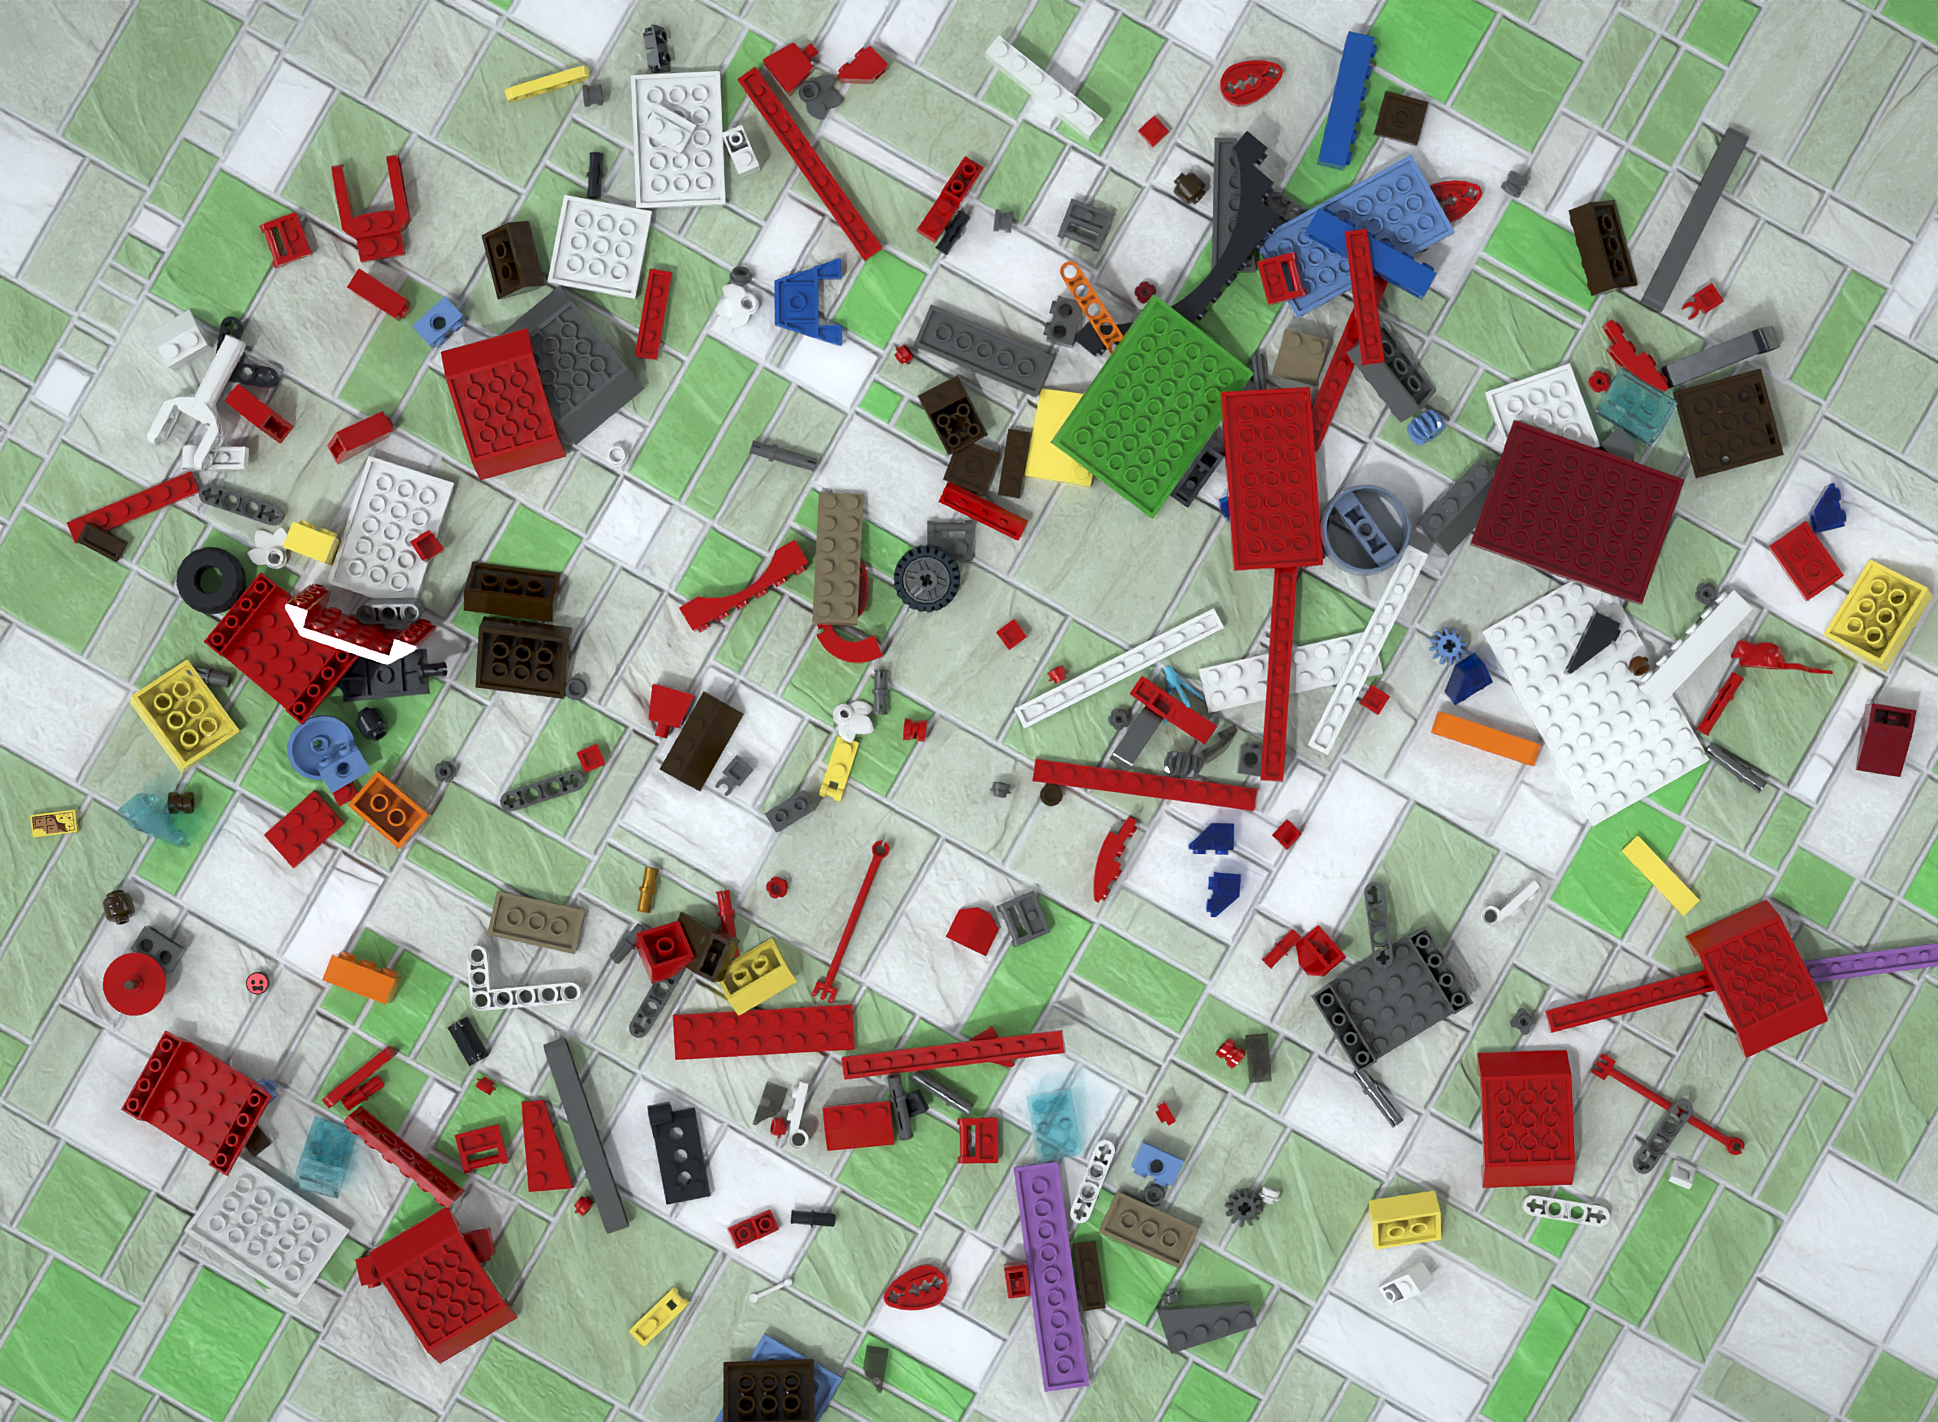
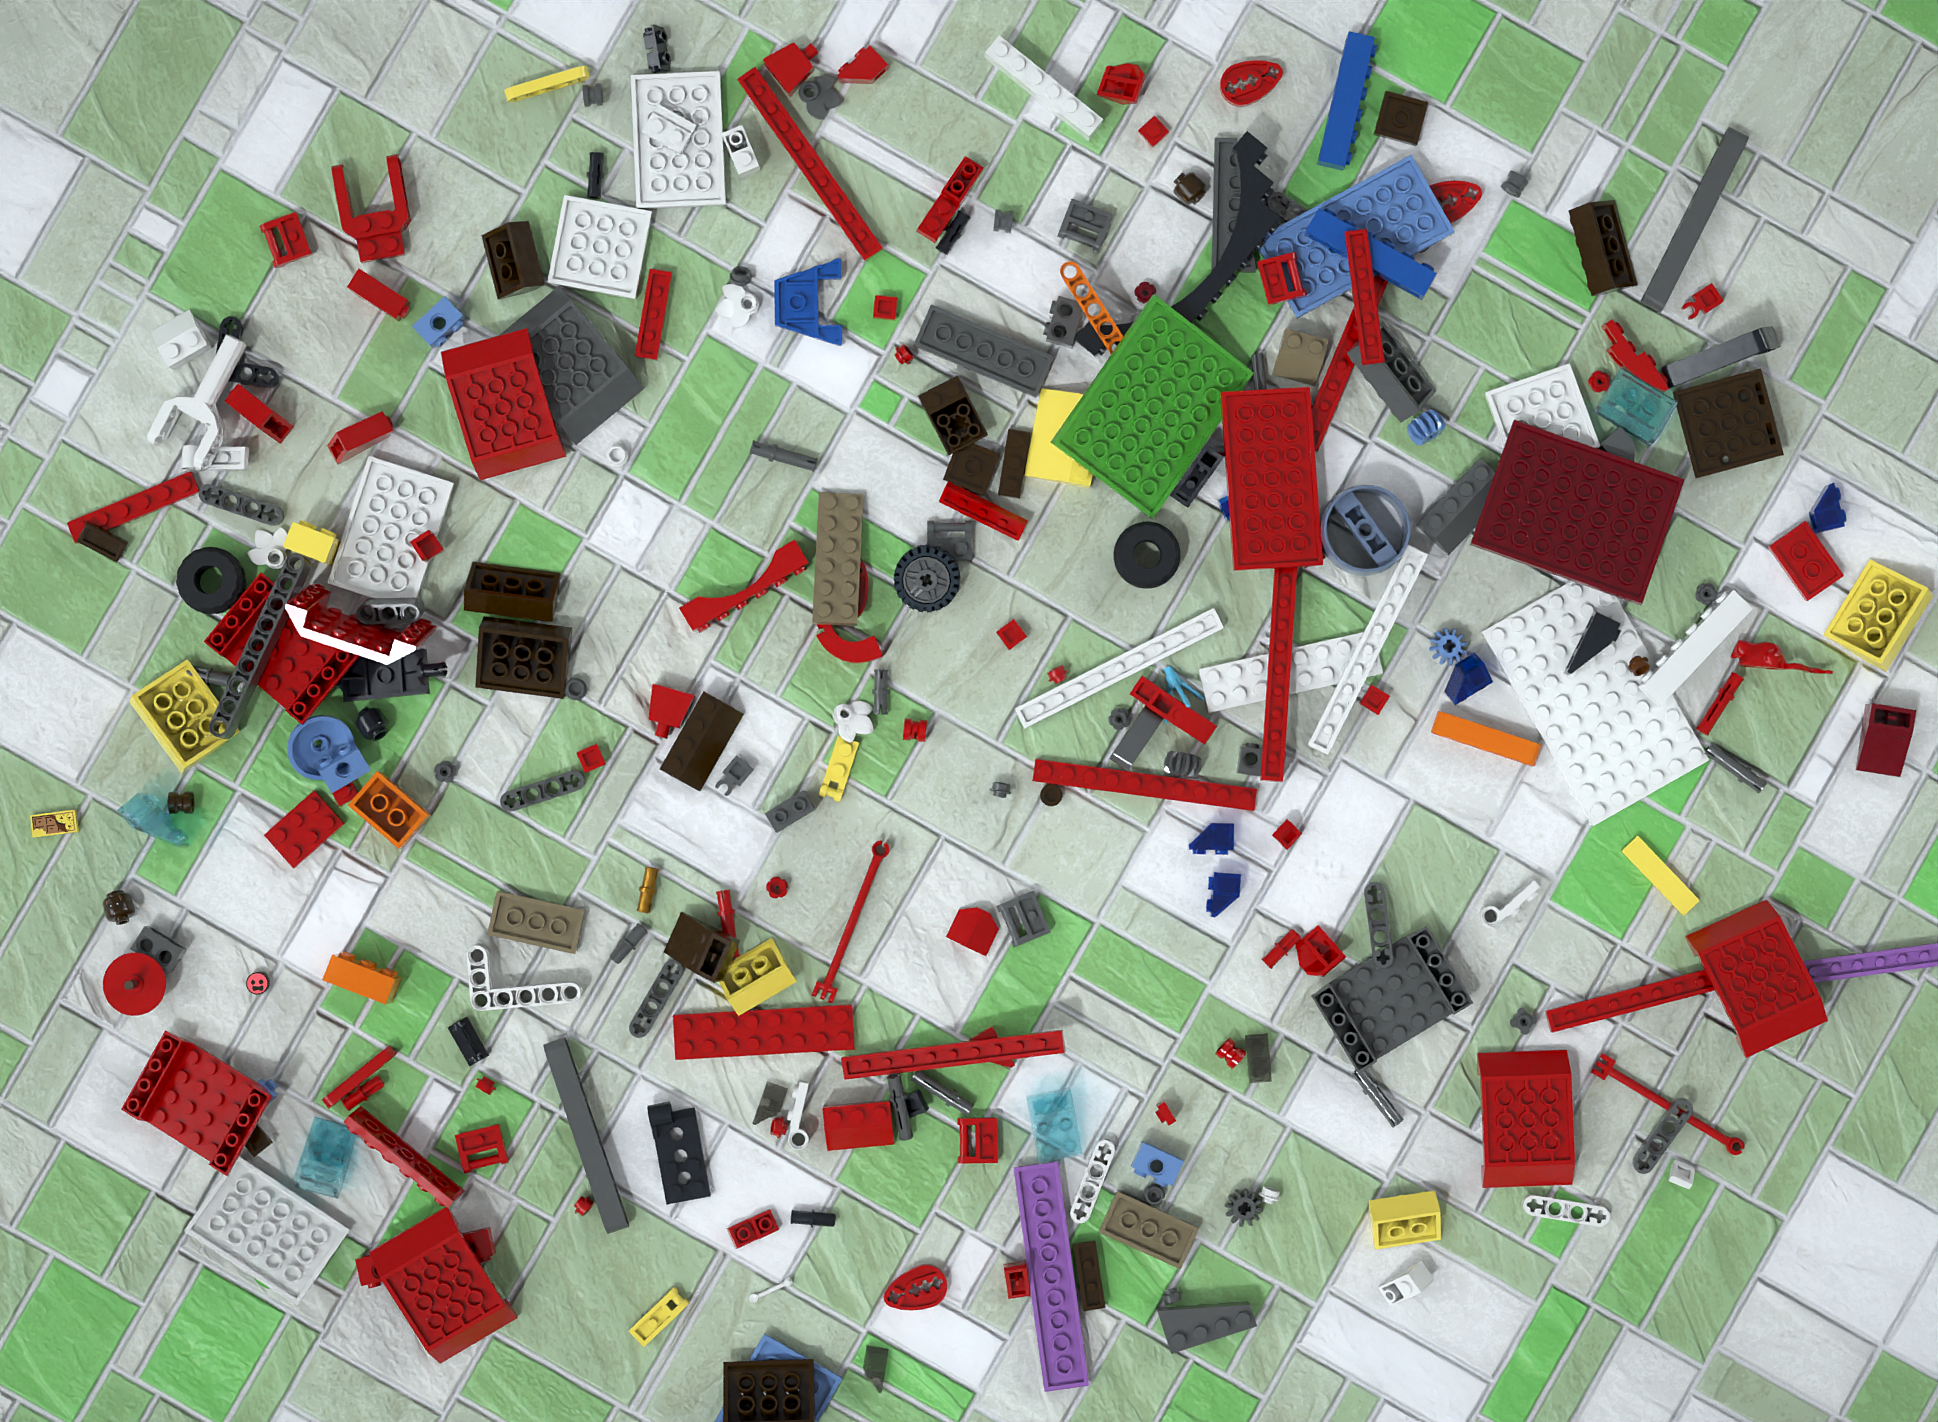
(250, 651): none -> dark grey beam
(543, 1152): red wing -> none
(663, 951): red slope -> none
(885, 307): none -> red plate
(1106, 867): red slope -> none
(1122, 83): none -> red slope
(1160, 537): none -> black tyre
(1226, 738): clear smoke slope -> none

